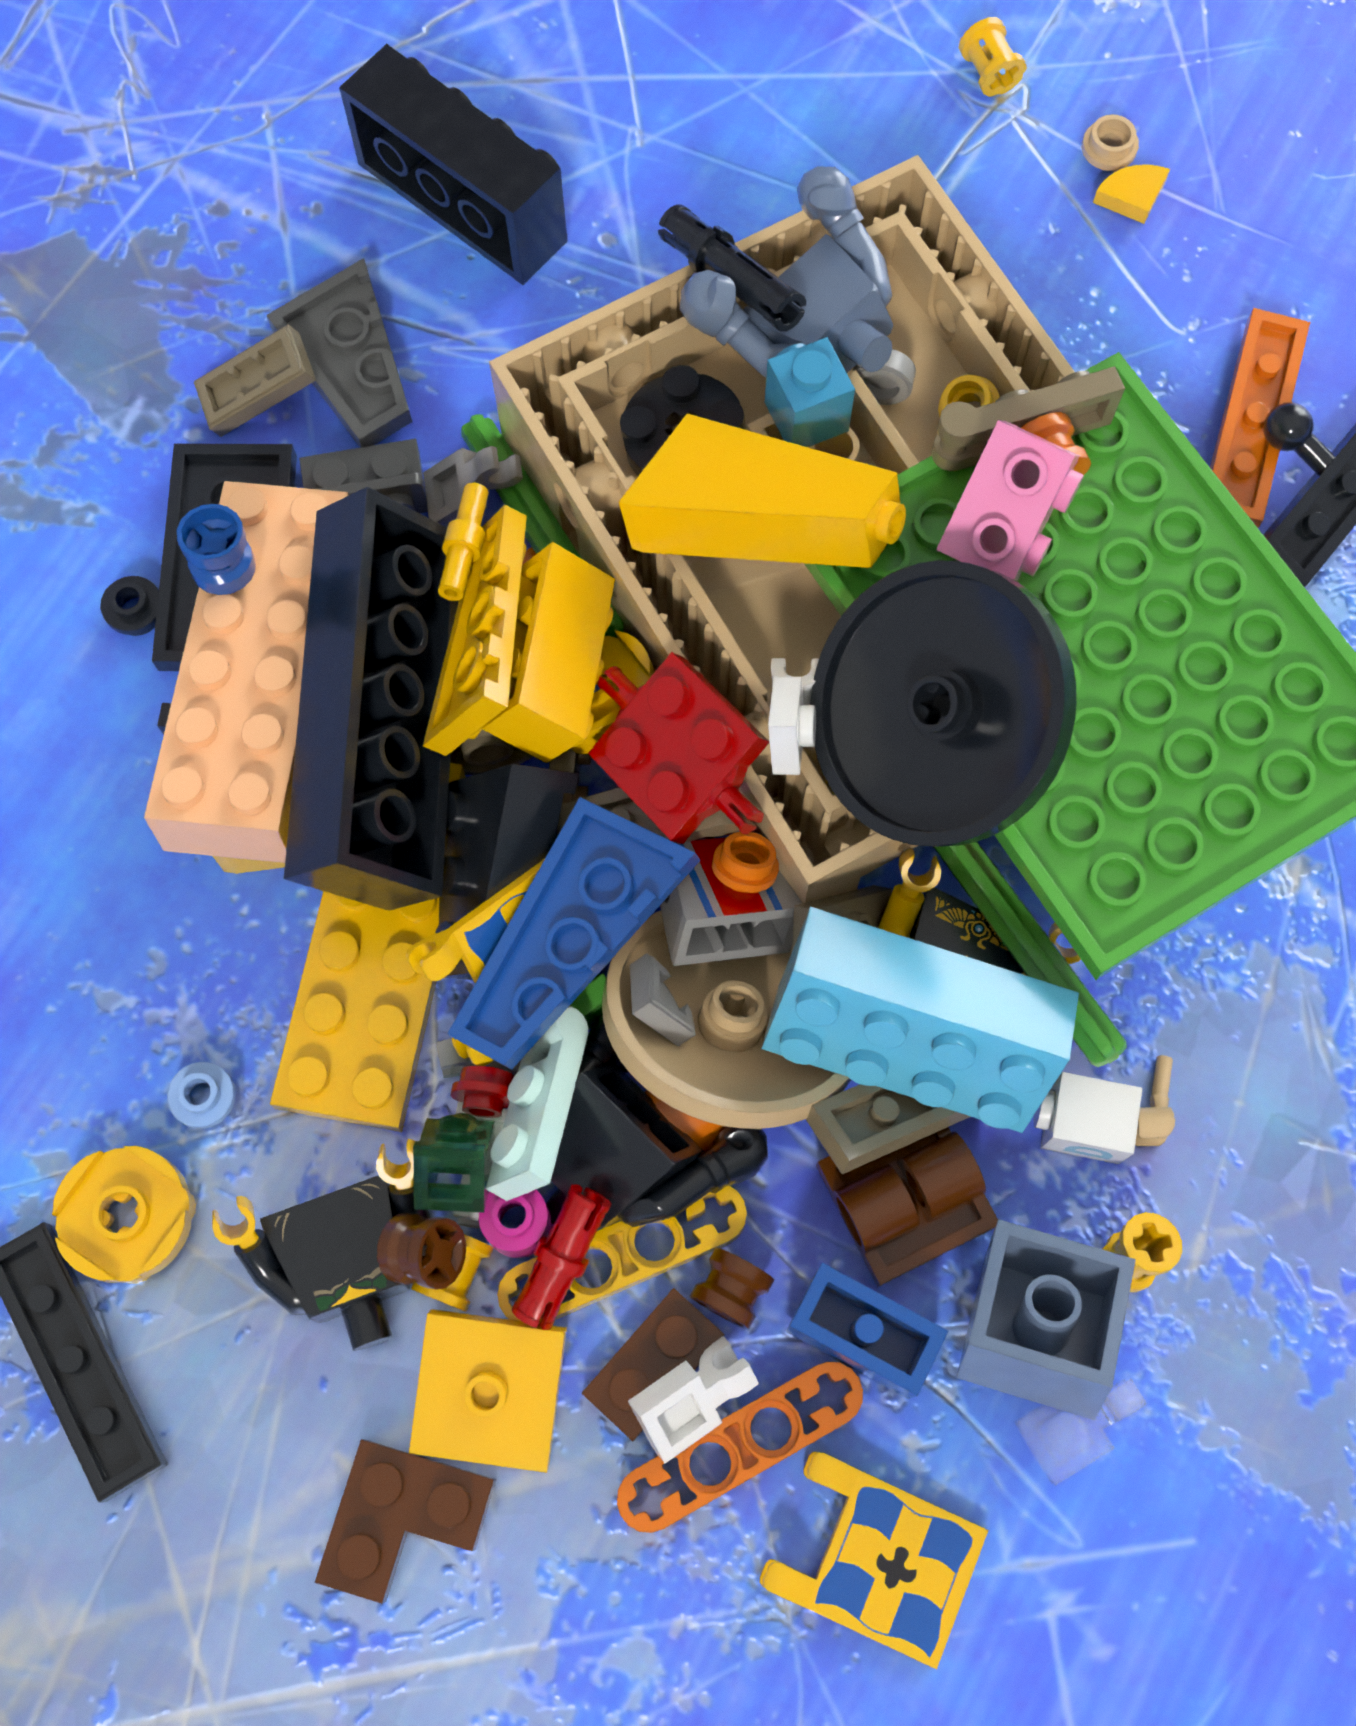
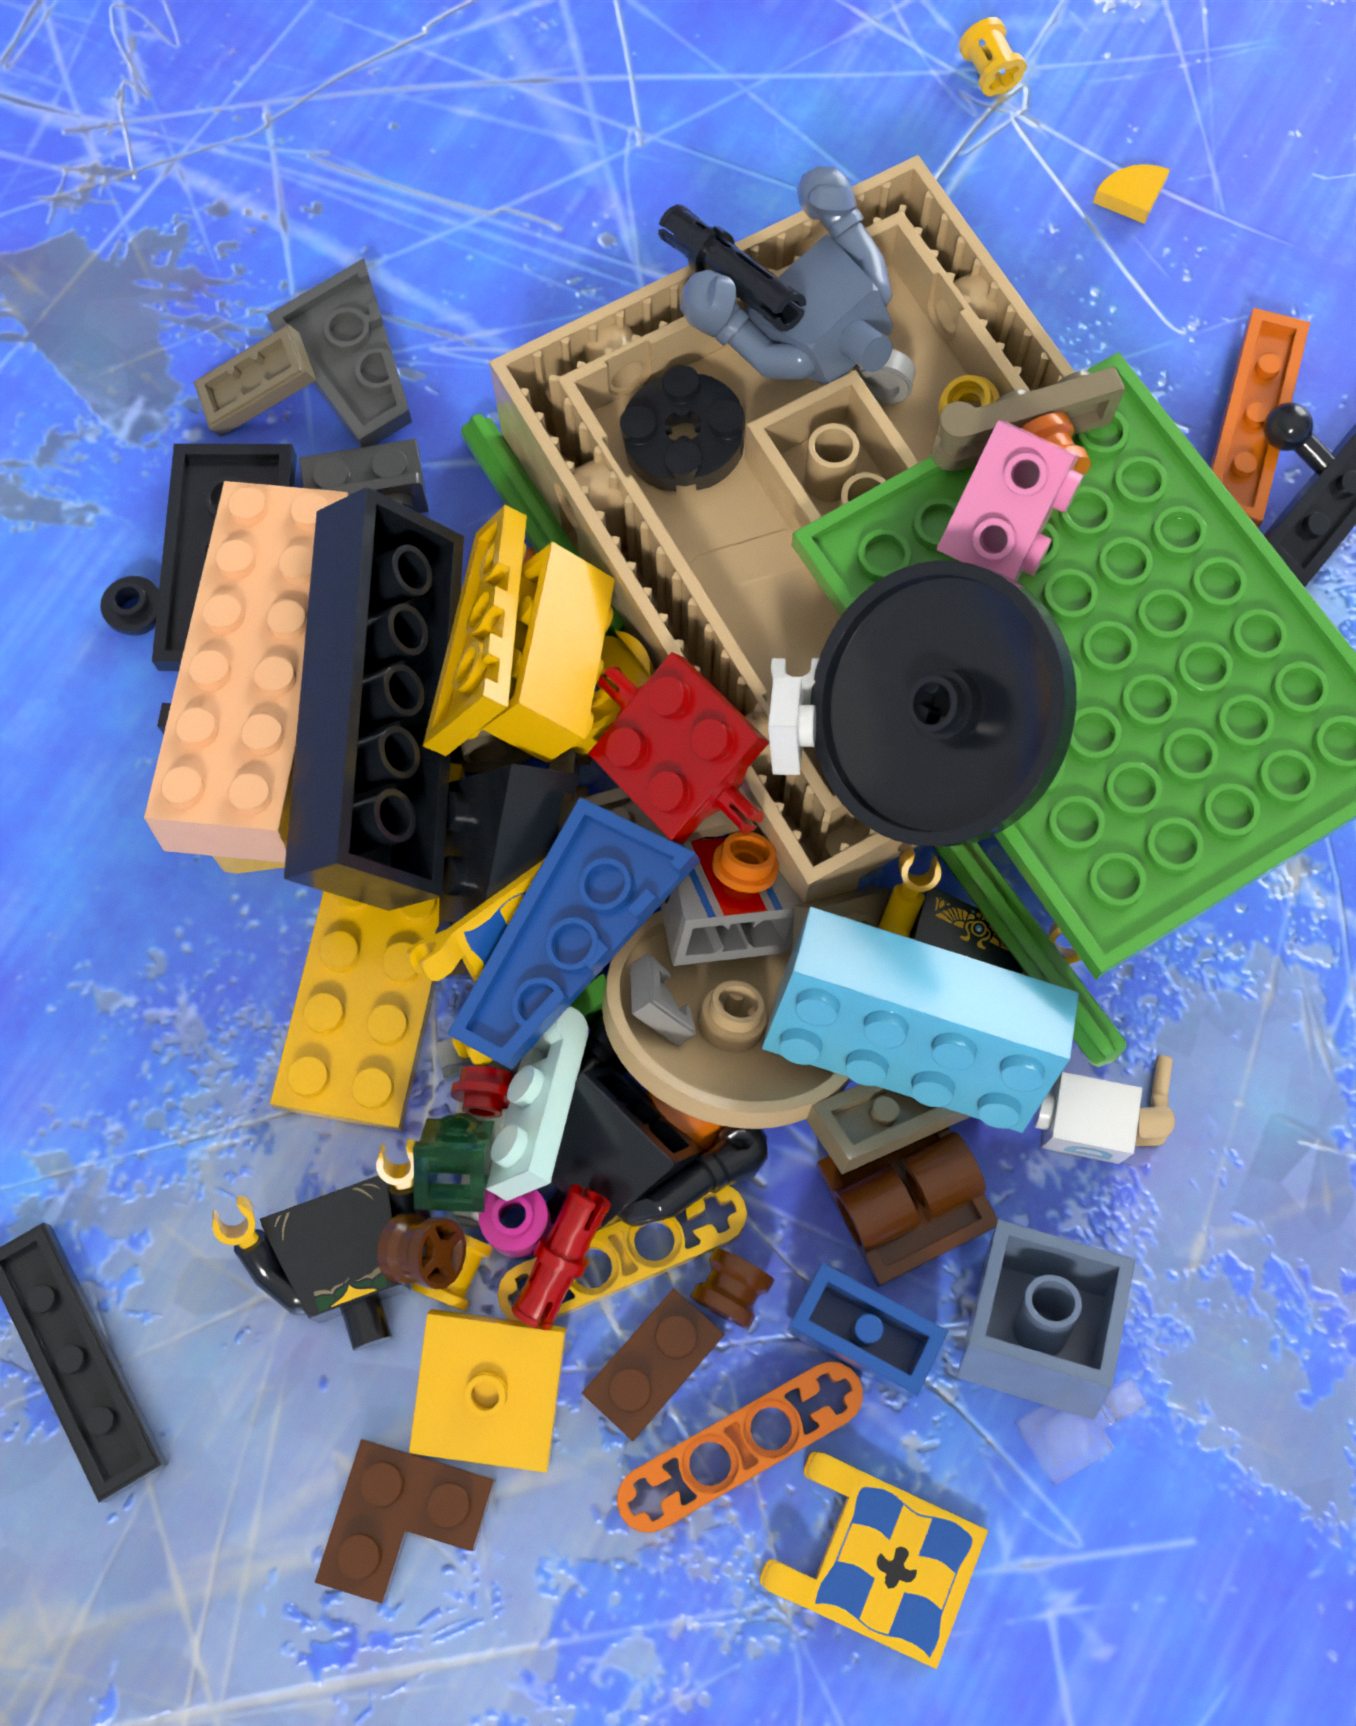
(84, 1220): yellow plate -> none
(214, 1108): light blue plate -> none
(216, 549): blue wheel -> none
(447, 479): light grey plate -> none
(456, 163): black brick -> none
(463, 542): yellow bar -> none
(684, 1402): white plate -> none
(760, 499): yellow slope -> none
(809, 393): dark azure brick -> none
(1110, 143): tan plate -> none
(1152, 1243): yellow bush -> none

